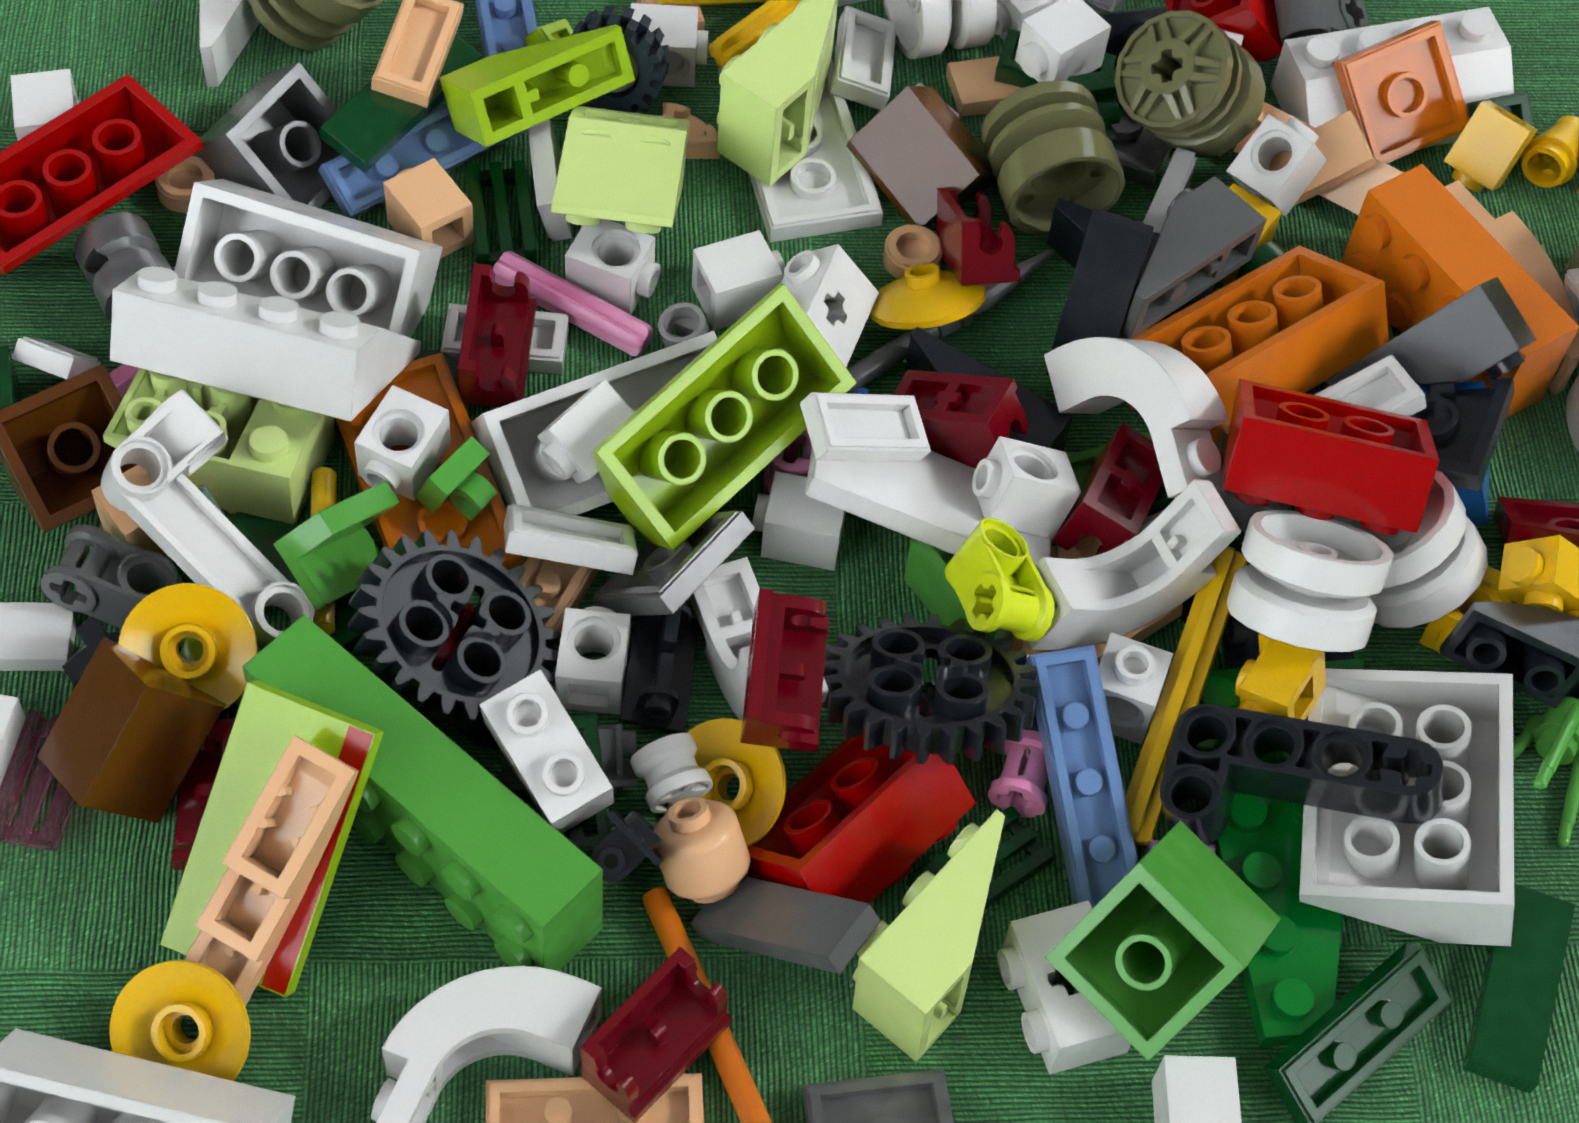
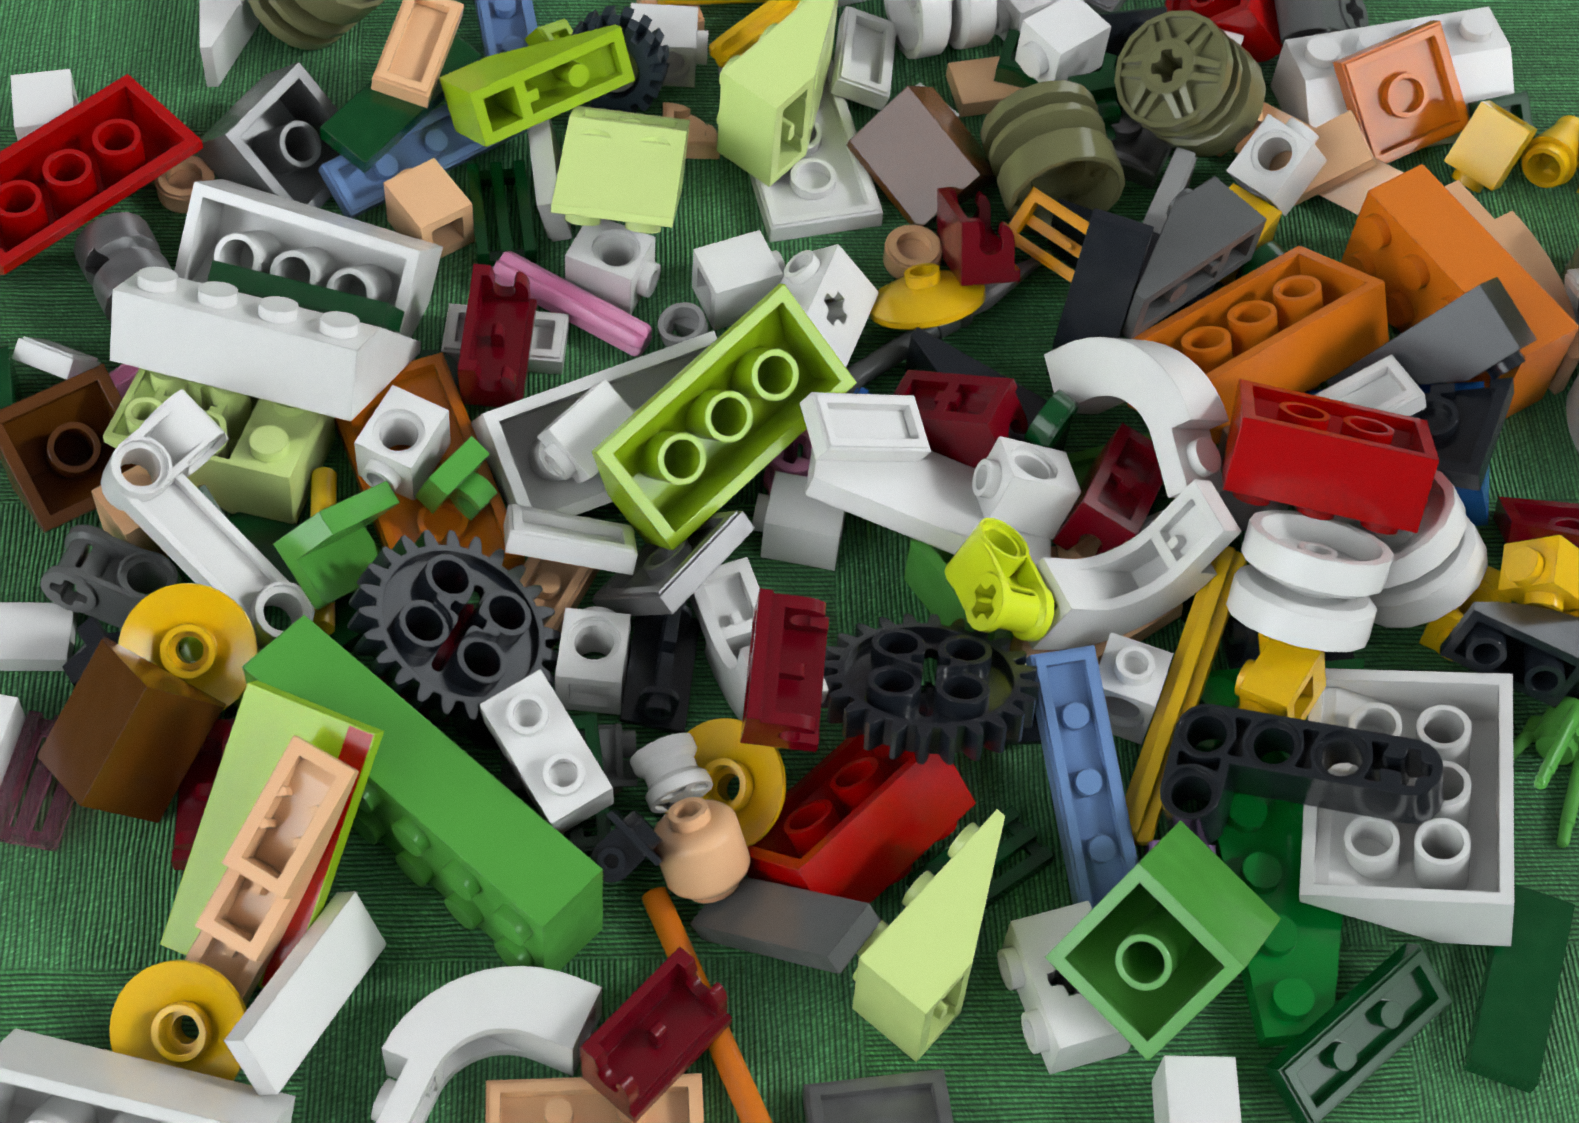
(305, 993): none -> white tile
(308, 295): none -> dark green tile
(1024, 775): bright pink bush -> none
(1025, 217): none -> light orange tile
(1052, 420): none -> dark green tile

